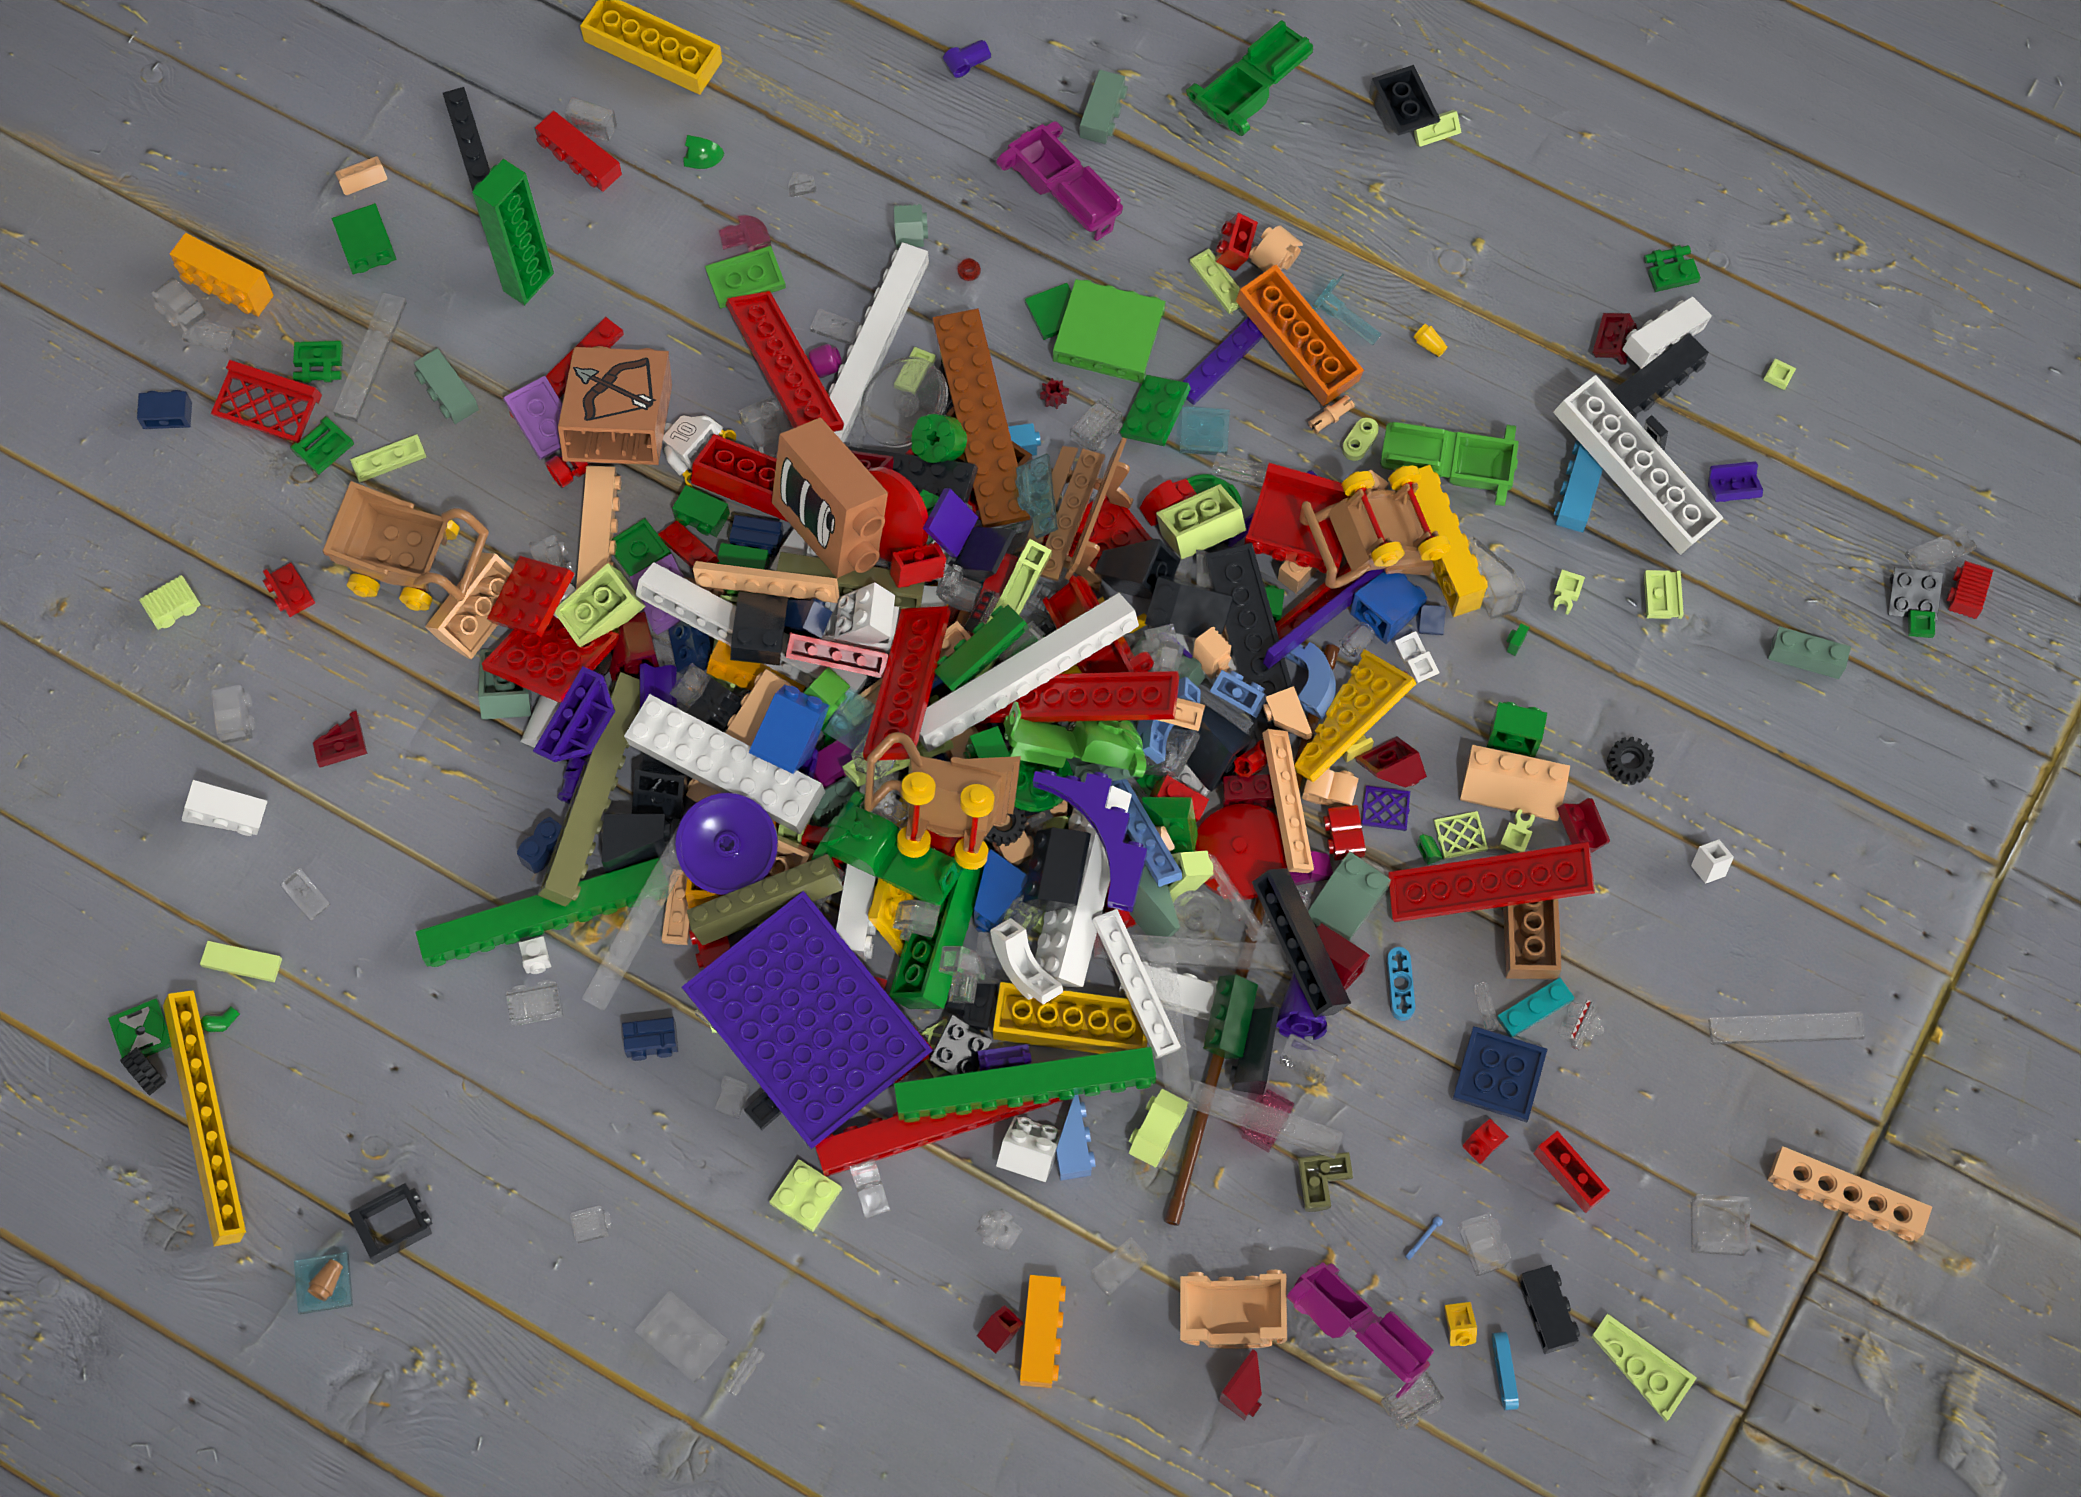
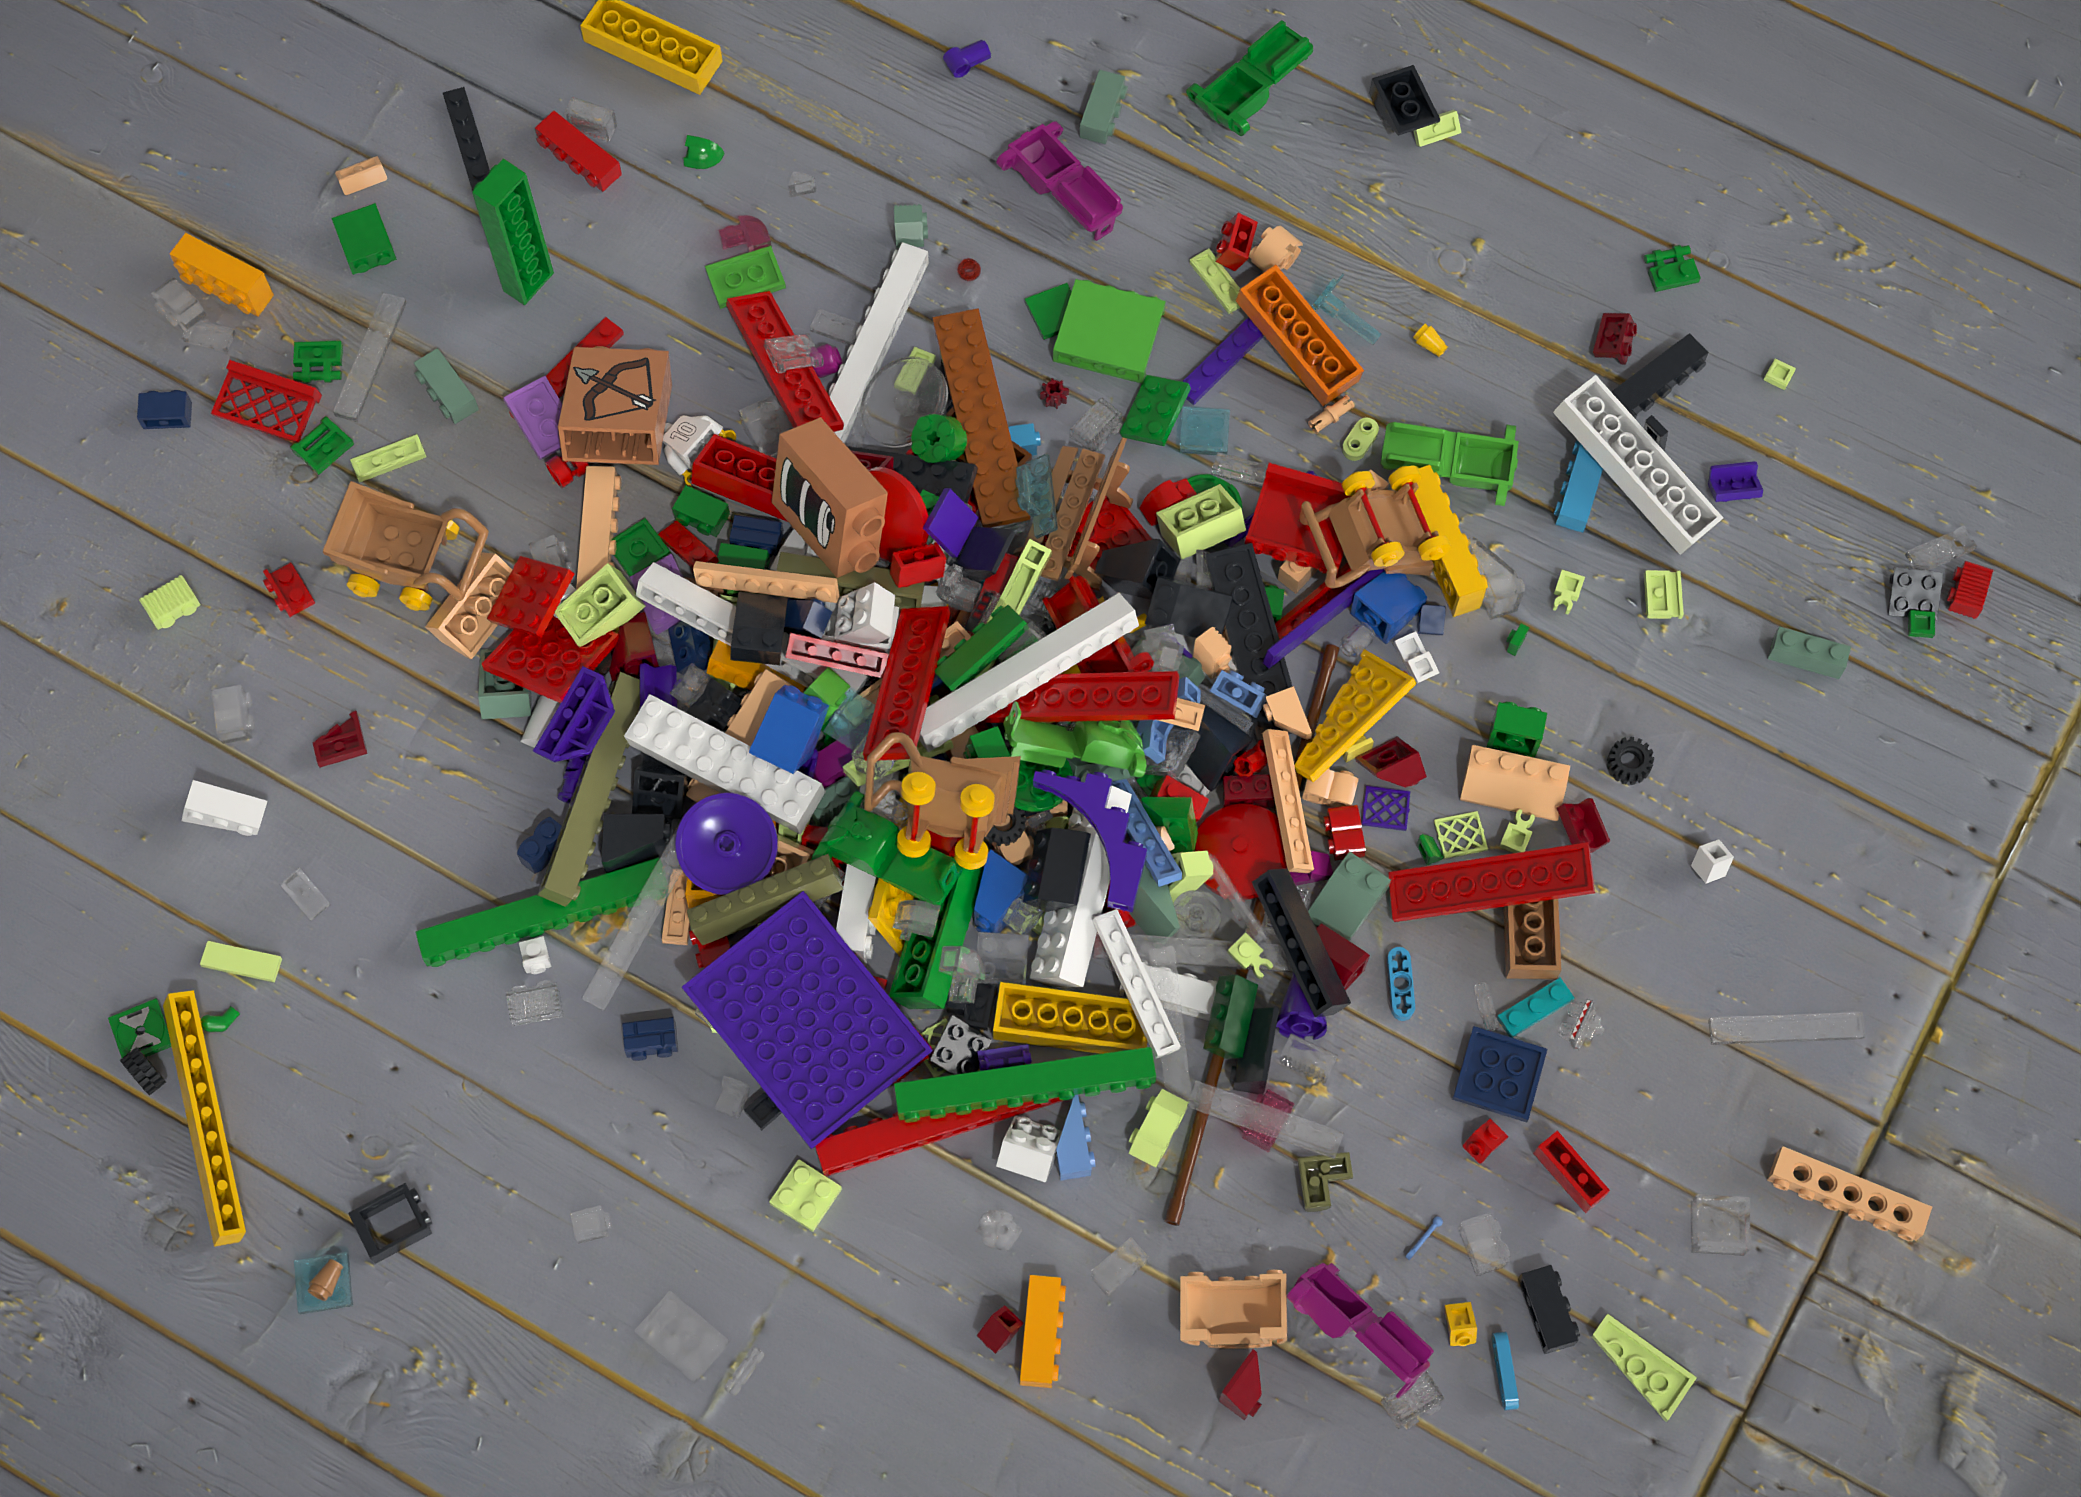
(793, 352): none -> clear plate
(869, 1188): clear plate -> none
(1020, 965): white arch -> none
(1247, 952): none -> yellowish green plate
(1321, 684): medium blue arch -> none
(1665, 331): white brick -> none

